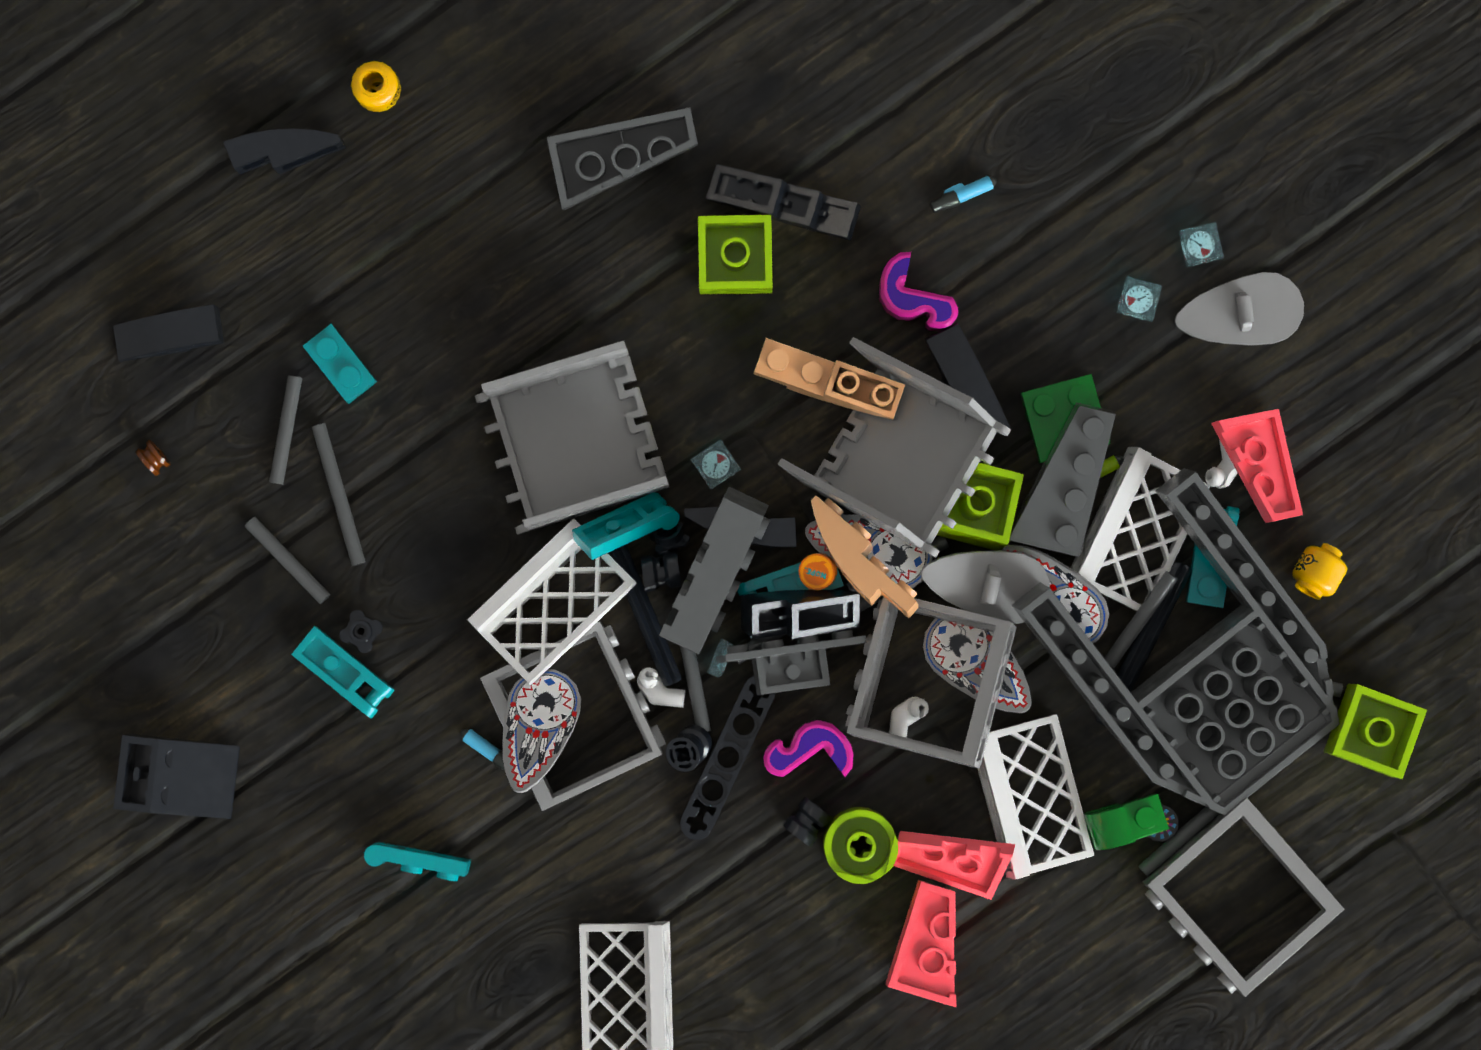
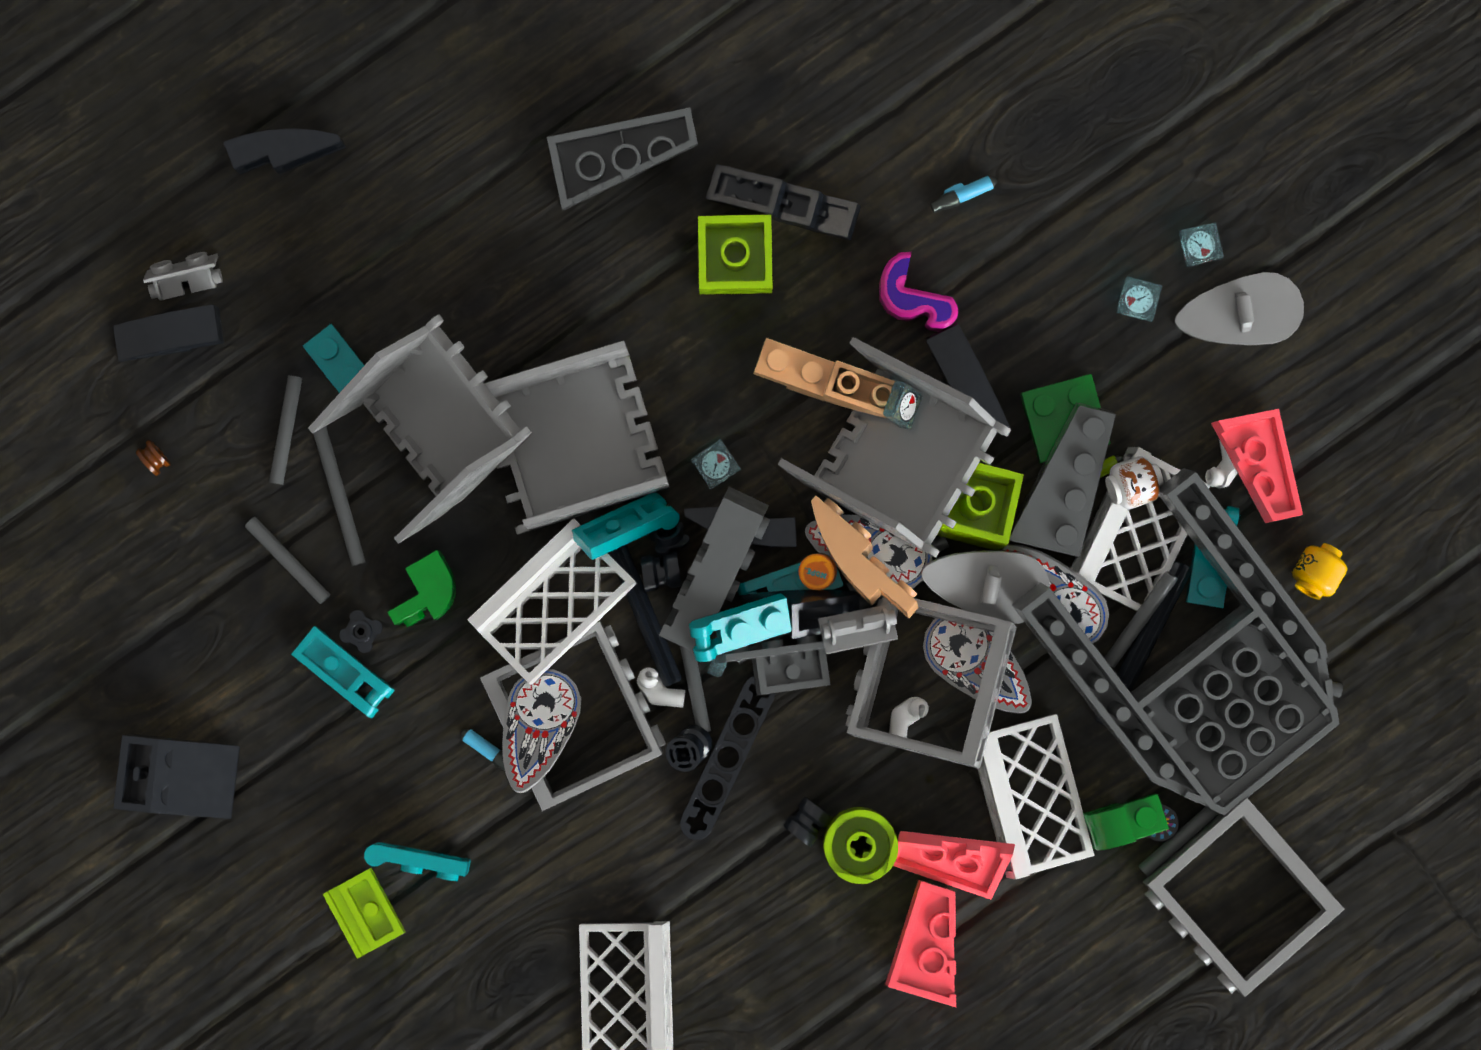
(168, 277): none -> light grey hinge
(364, 913): none -> lime plate
(366, 79): yellow head -> none
(435, 587): none -> green brick
(436, 412): none -> light grey windscreen
(740, 627): none -> plate
(805, 743): animal -> none
(858, 628): none -> light grey hinge
(902, 405): none -> clear light blue tile
(1134, 482): none -> white head
(1375, 731): lime brick -> none

